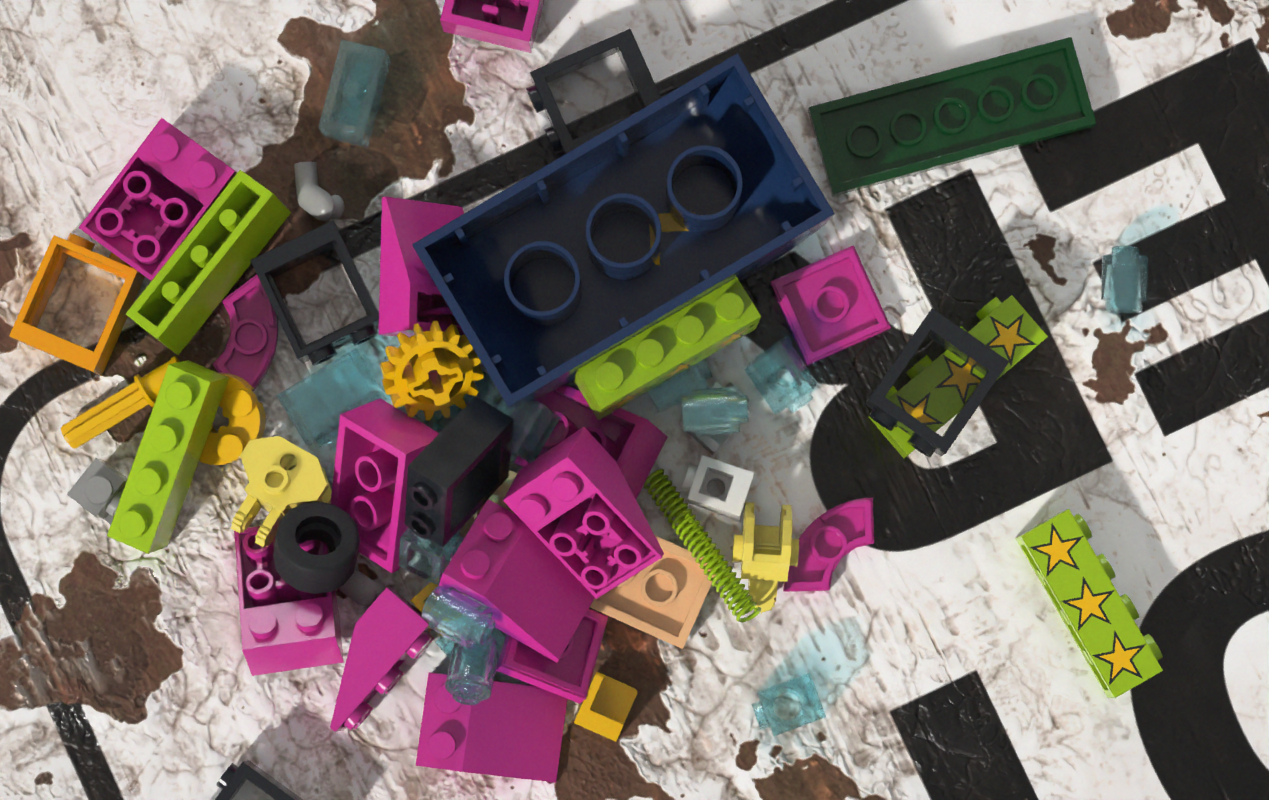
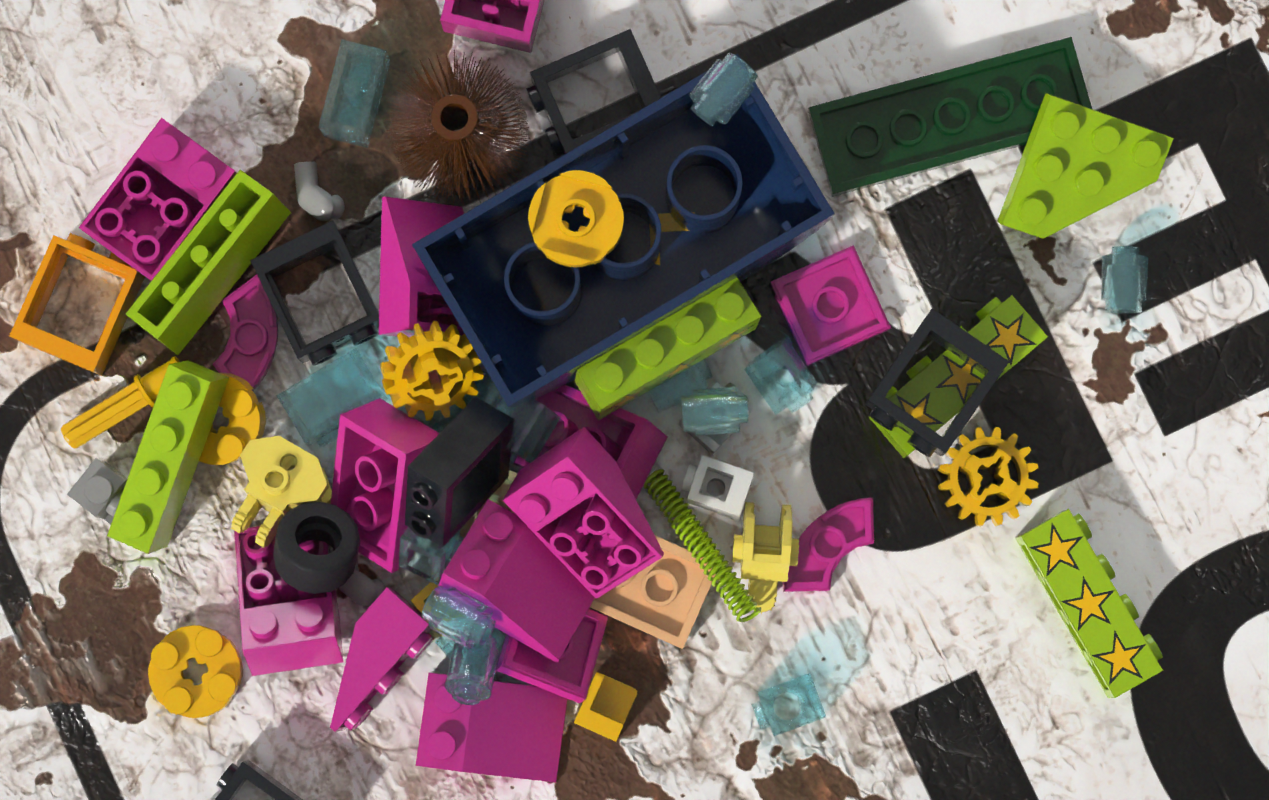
(218, 684): none -> yellow plate
(454, 112): none -> reddish brown piece
(561, 196): none -> yellow plate
(723, 89): none -> clear light blue brick
(1006, 487): none -> yellow gear
(1078, 166): none -> lime plate

